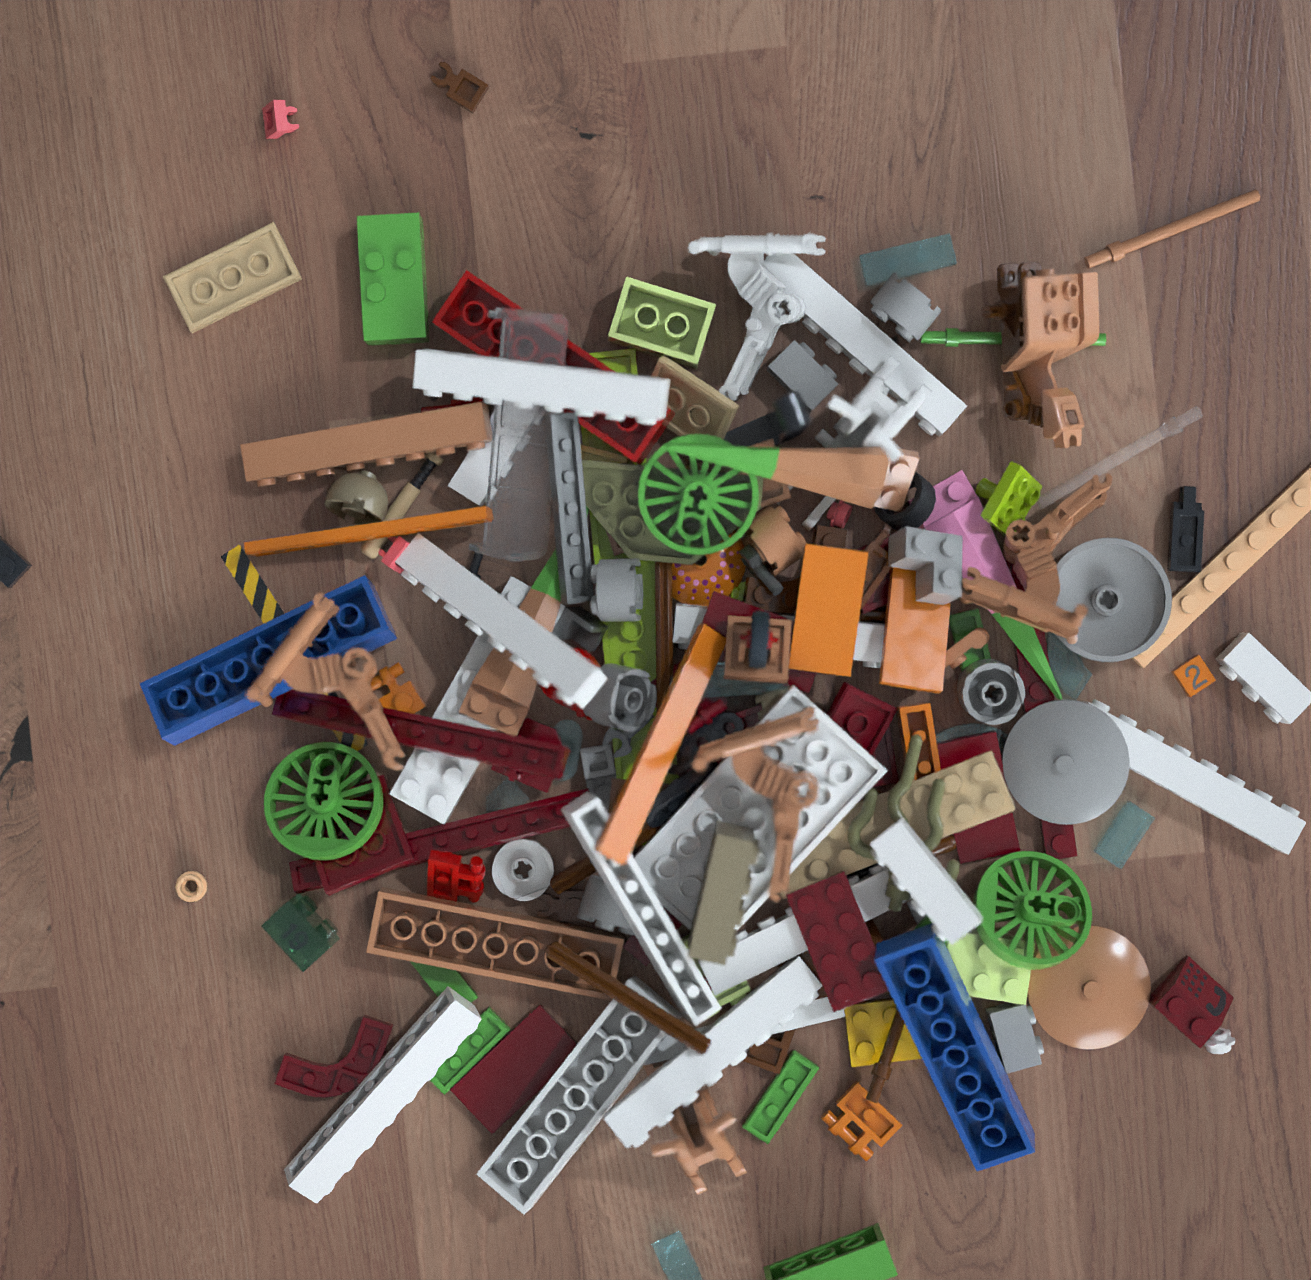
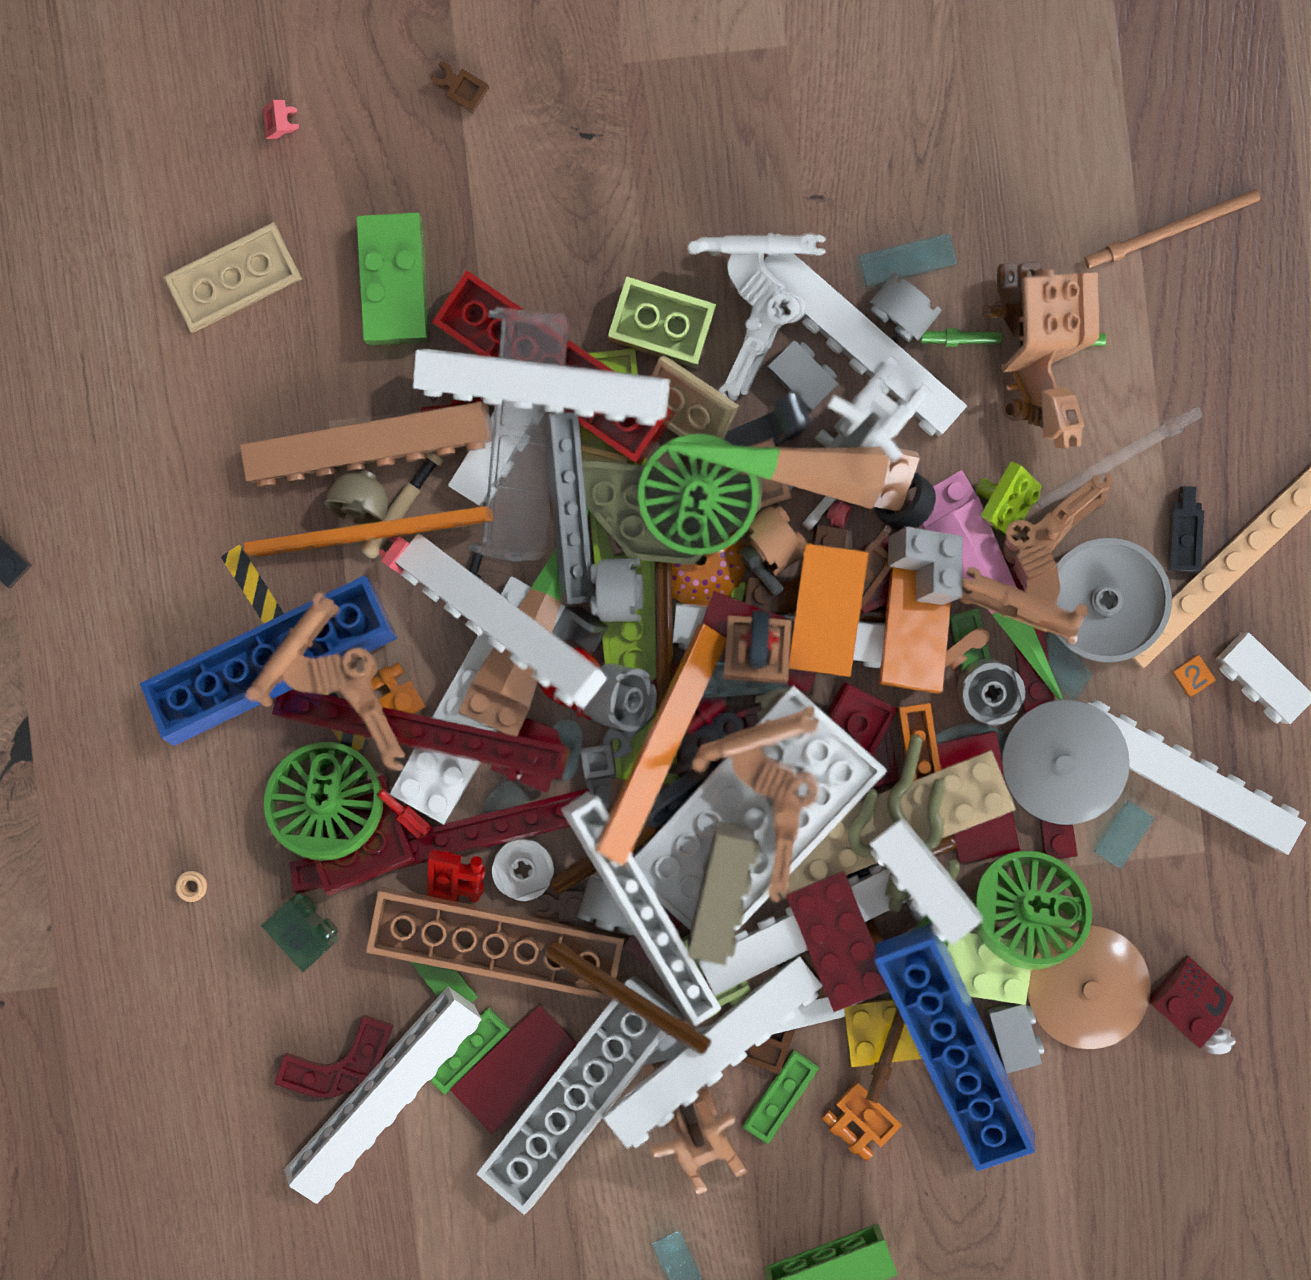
(406, 815): none -> red axle

